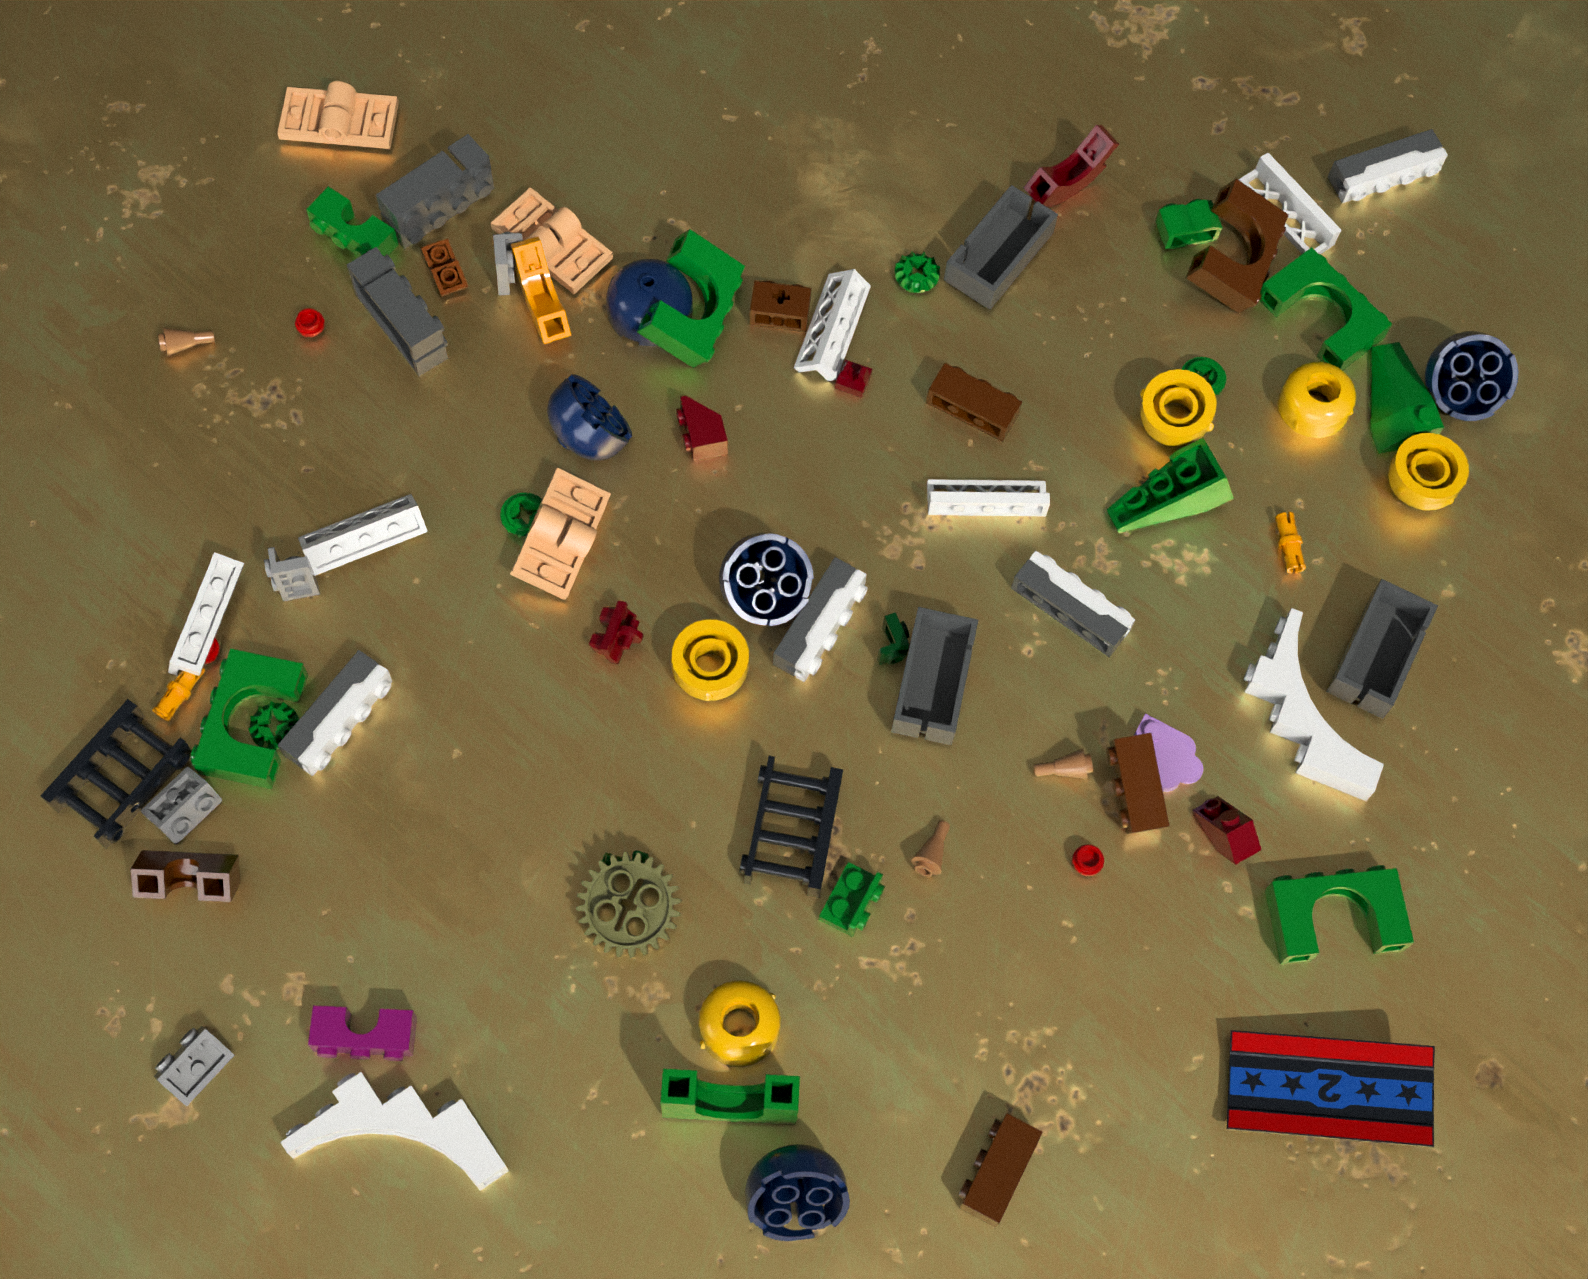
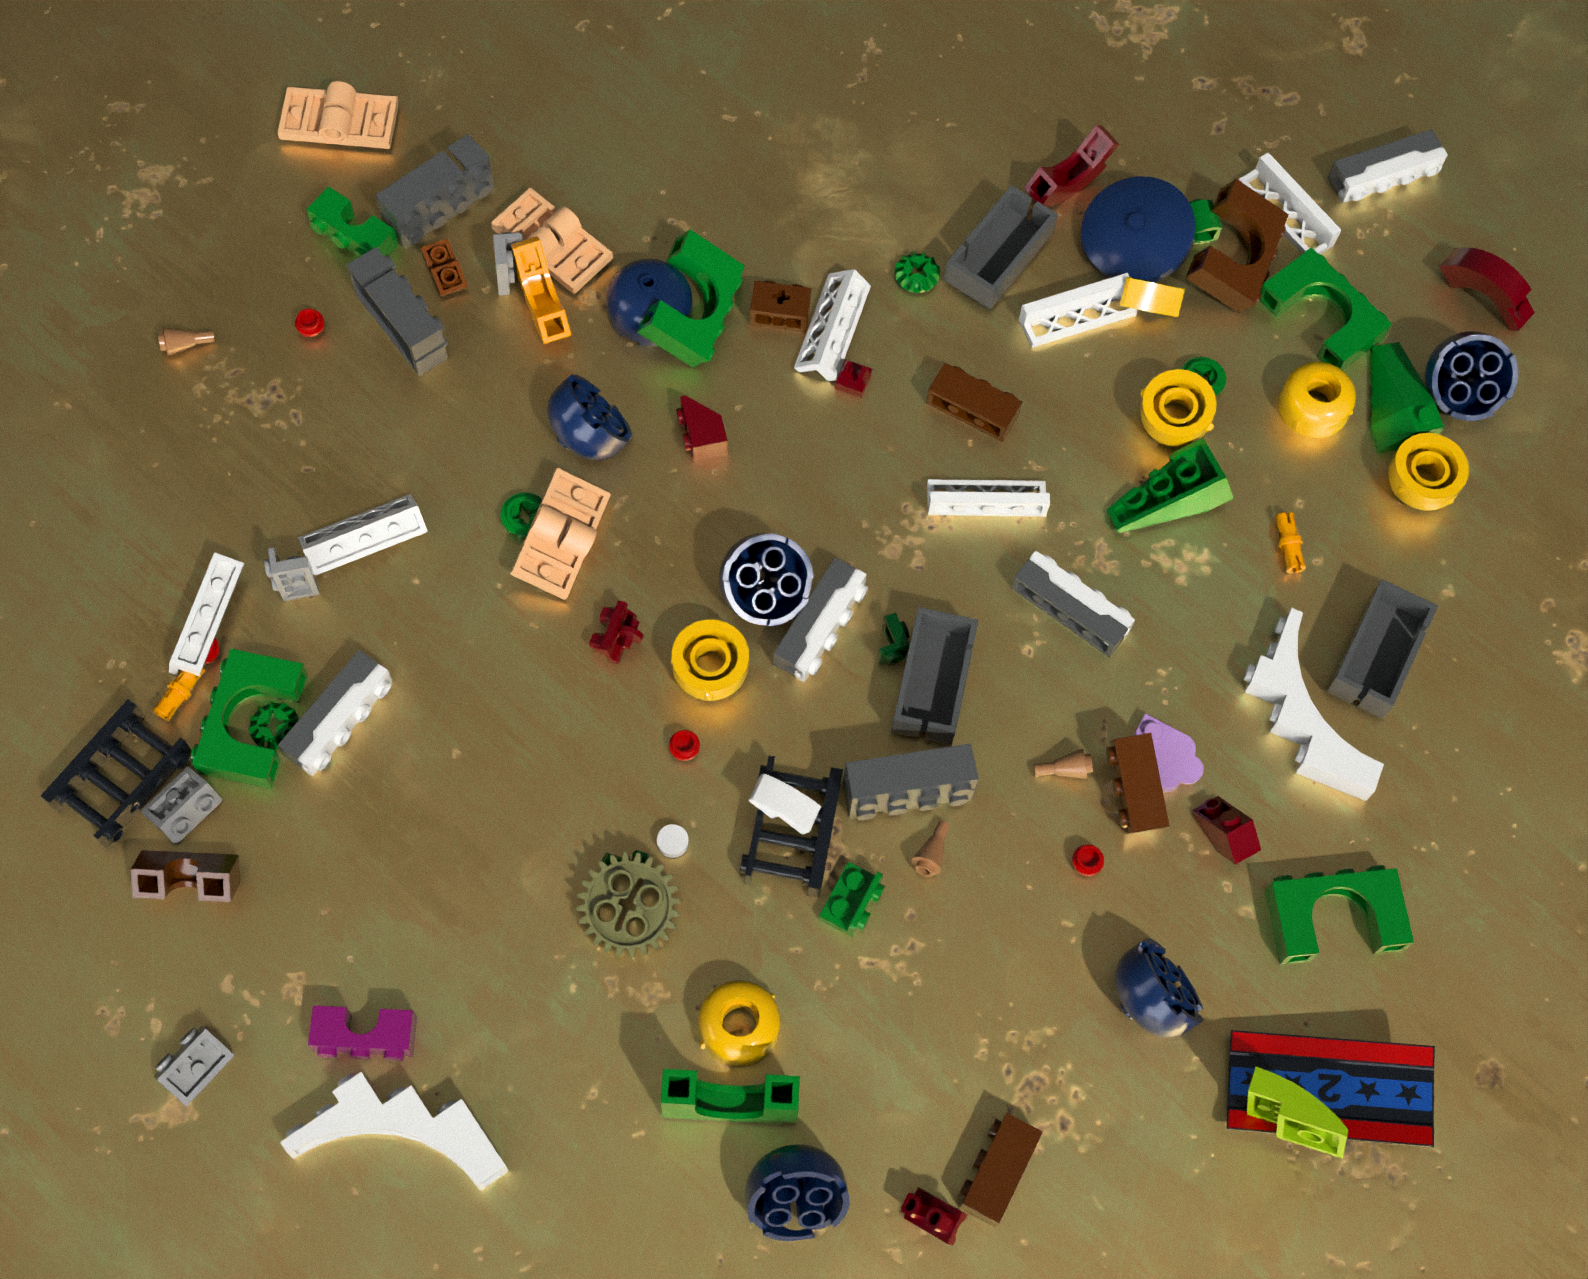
(672, 841): none -> white tile
(684, 745): none -> red plate
(786, 802): none -> white slope
(910, 781): none -> dark grey piece
(933, 1215): none -> dark red hips
(1069, 304): none -> white fence
(1138, 229): none -> dark blue dish
(1149, 994): none -> dark blue cylinder
(1152, 297): none -> yellow slope
(1296, 1112): none -> lime slope
(1492, 277): none -> dark red arch

